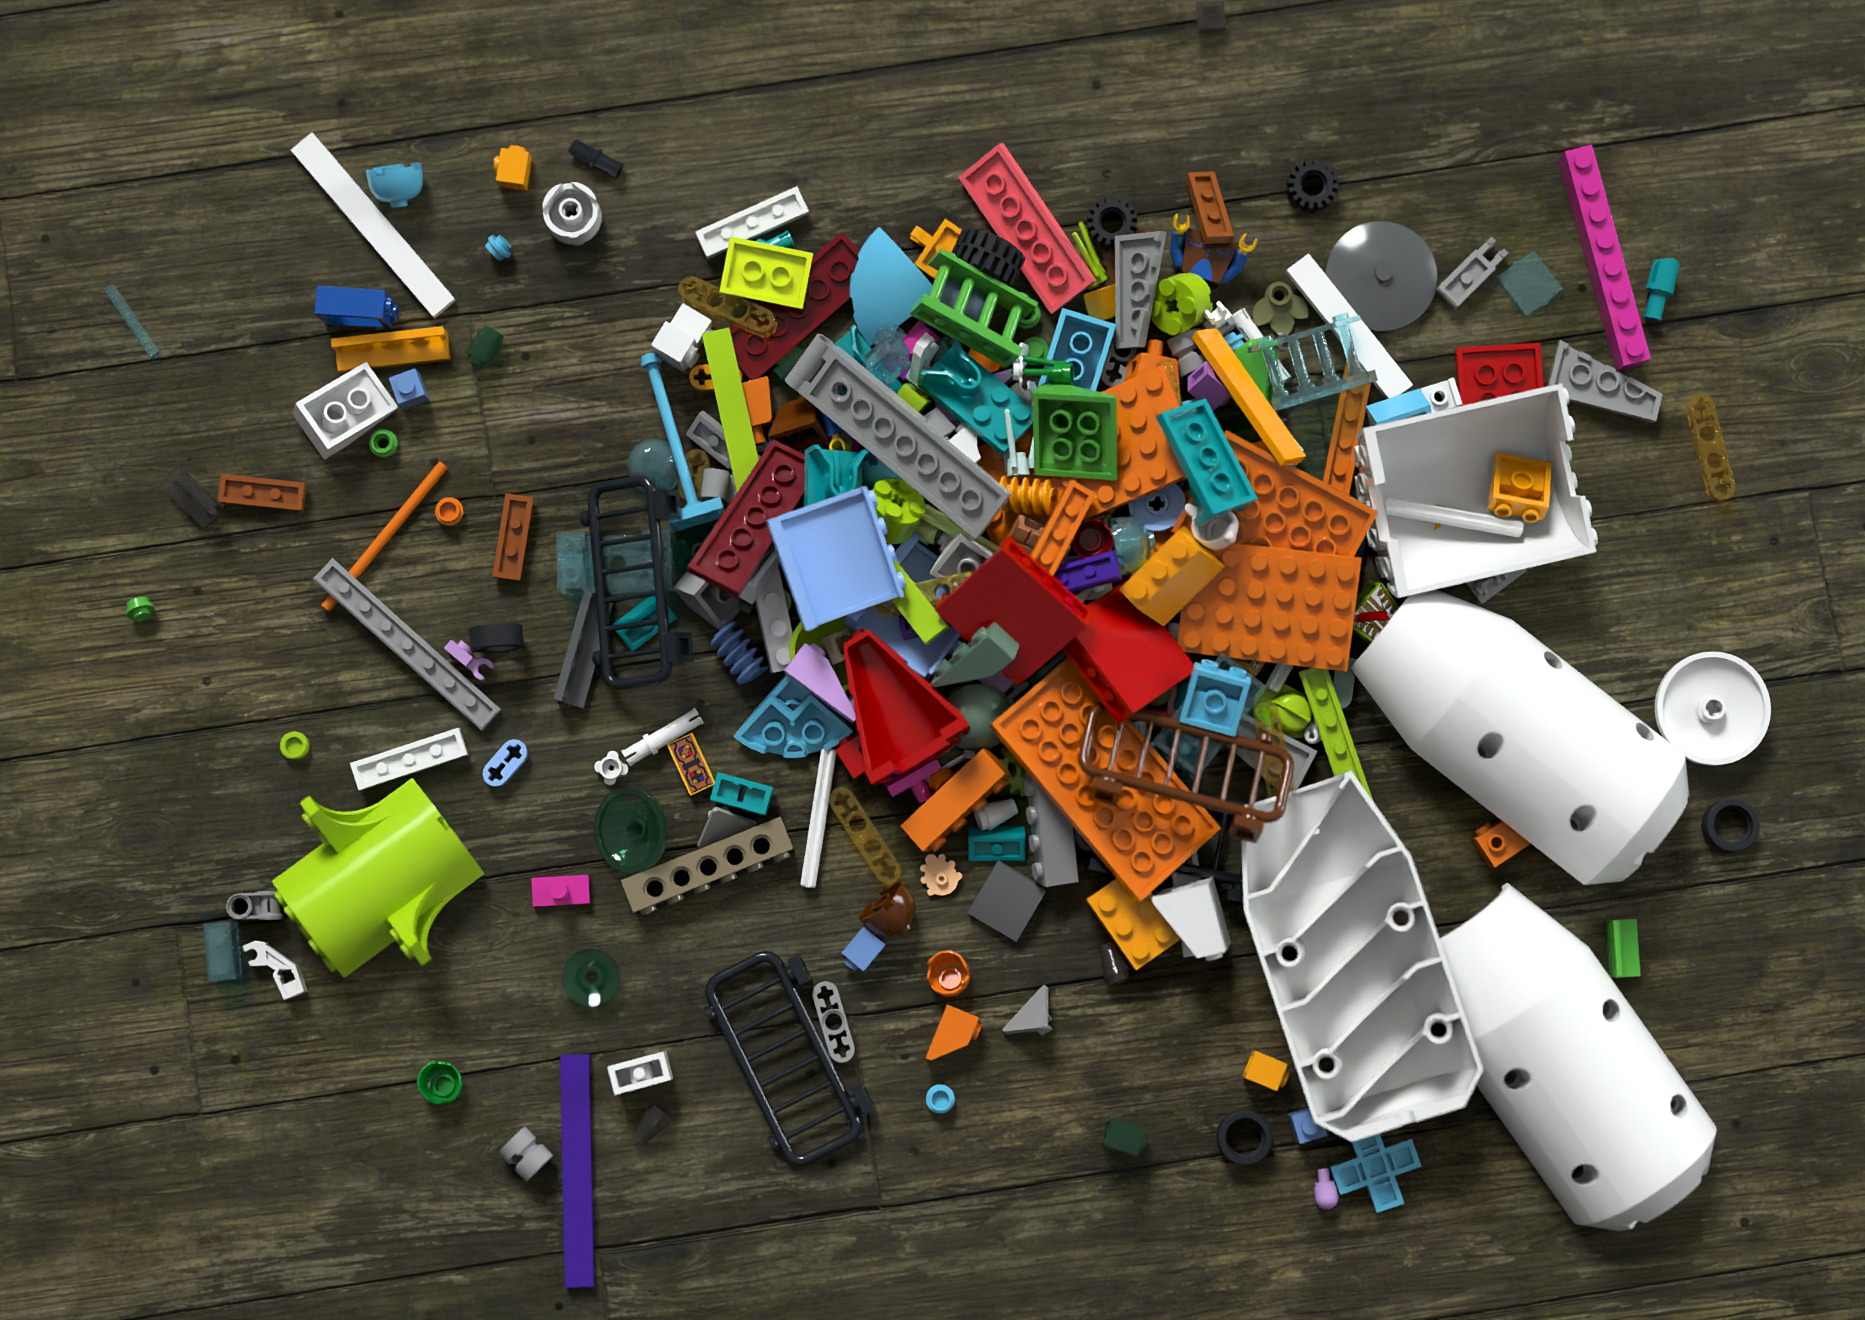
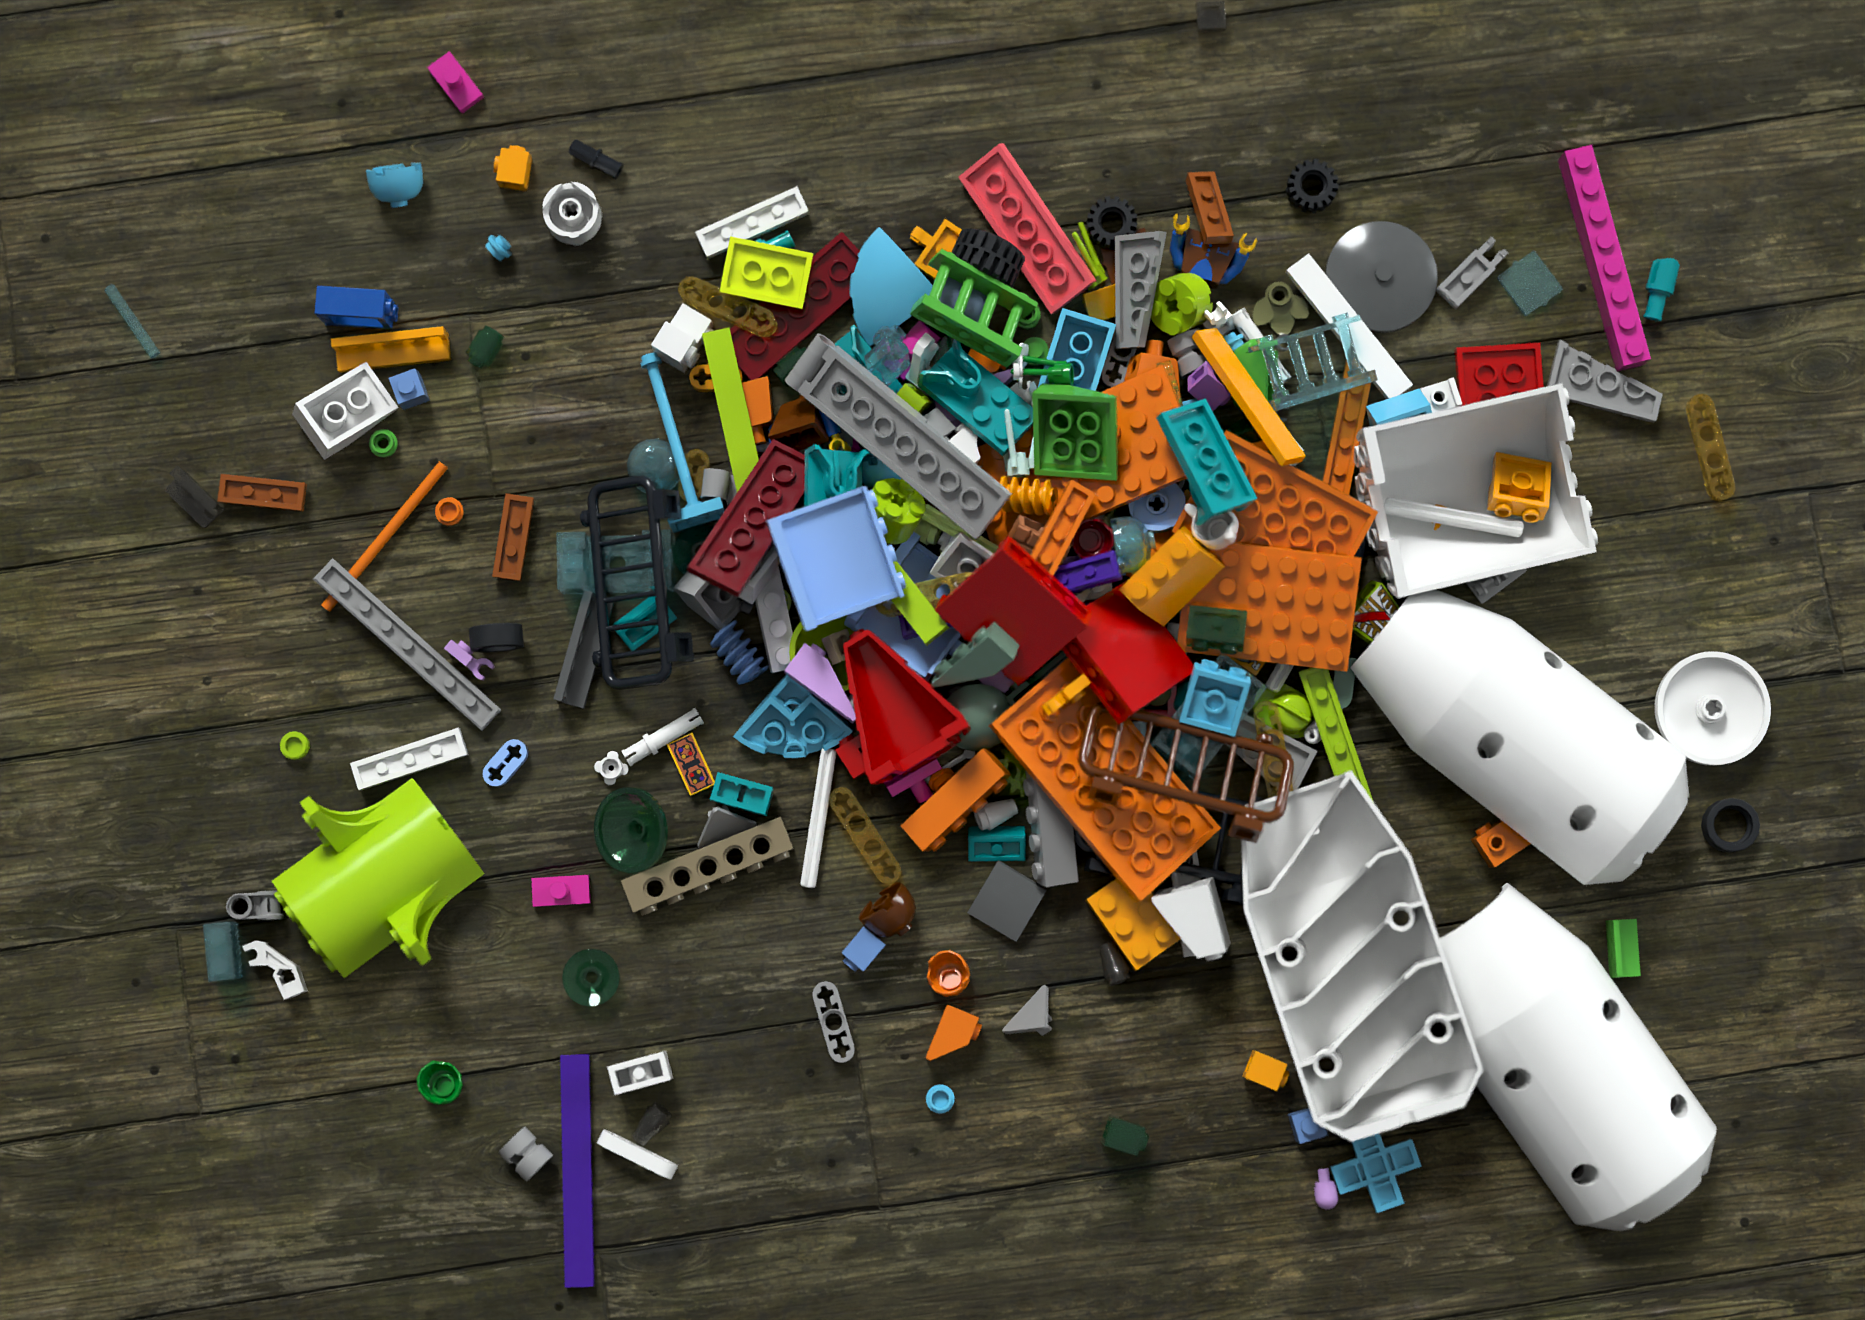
(139, 609): bright green plate -> none
(373, 225): white tile -> none
(455, 82): none -> dark pink tile
(637, 1154): none -> white beam
(710, 436): light grey hinge -> none
(850, 1104): black bar -> none
(939, 875): light nougat piece -> none
(1071, 692): none -> light orange plate
(1216, 629): none -> clear green bracket
(1259, 1153): black tyre -> none

